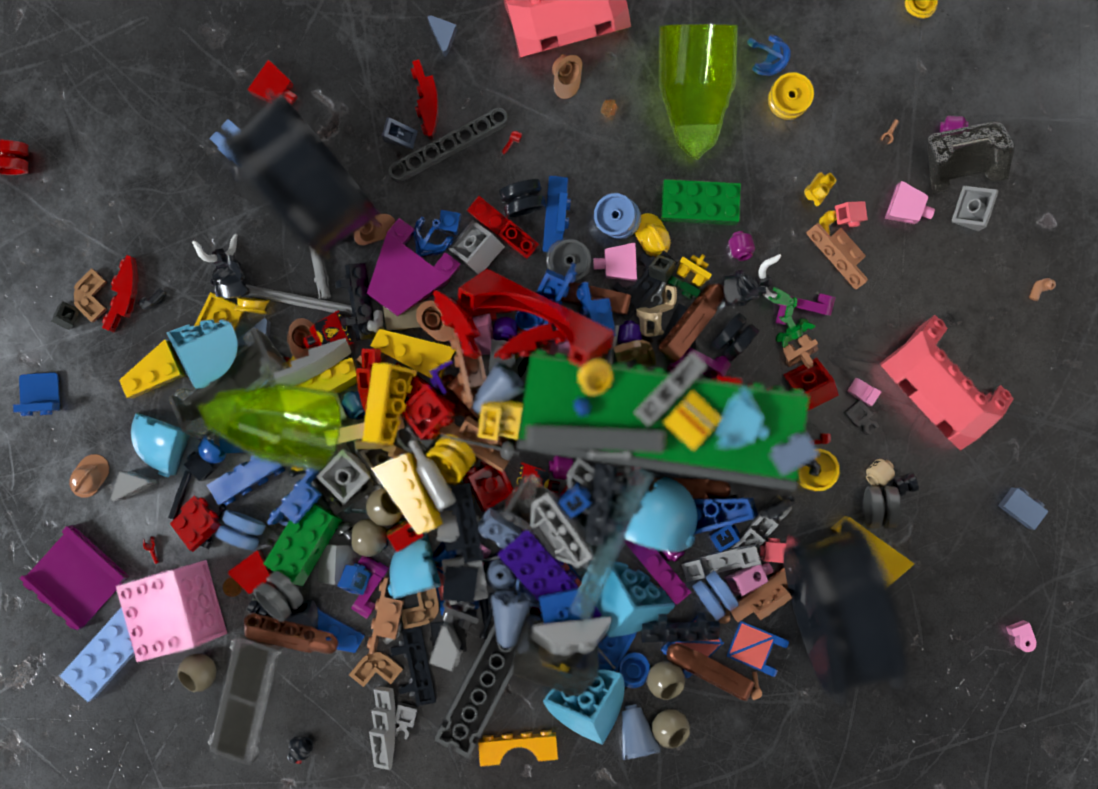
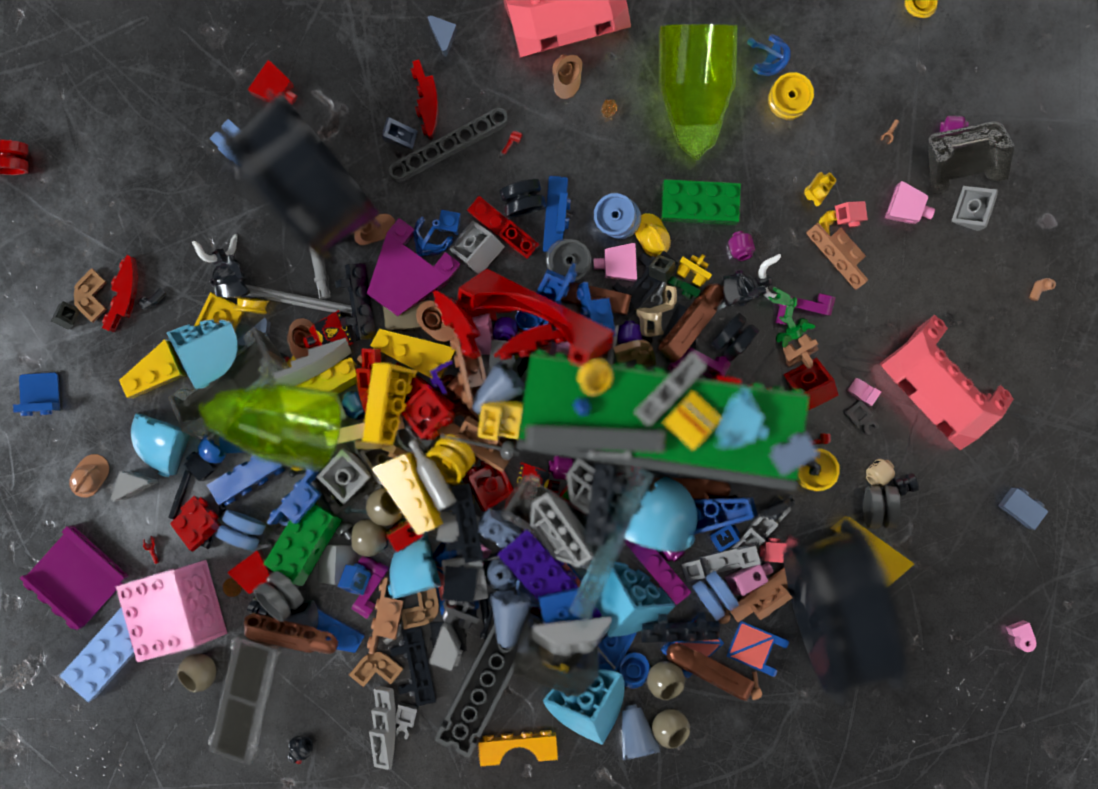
(377, 322): light grey arm -> none
(575, 500): blue brick -> none

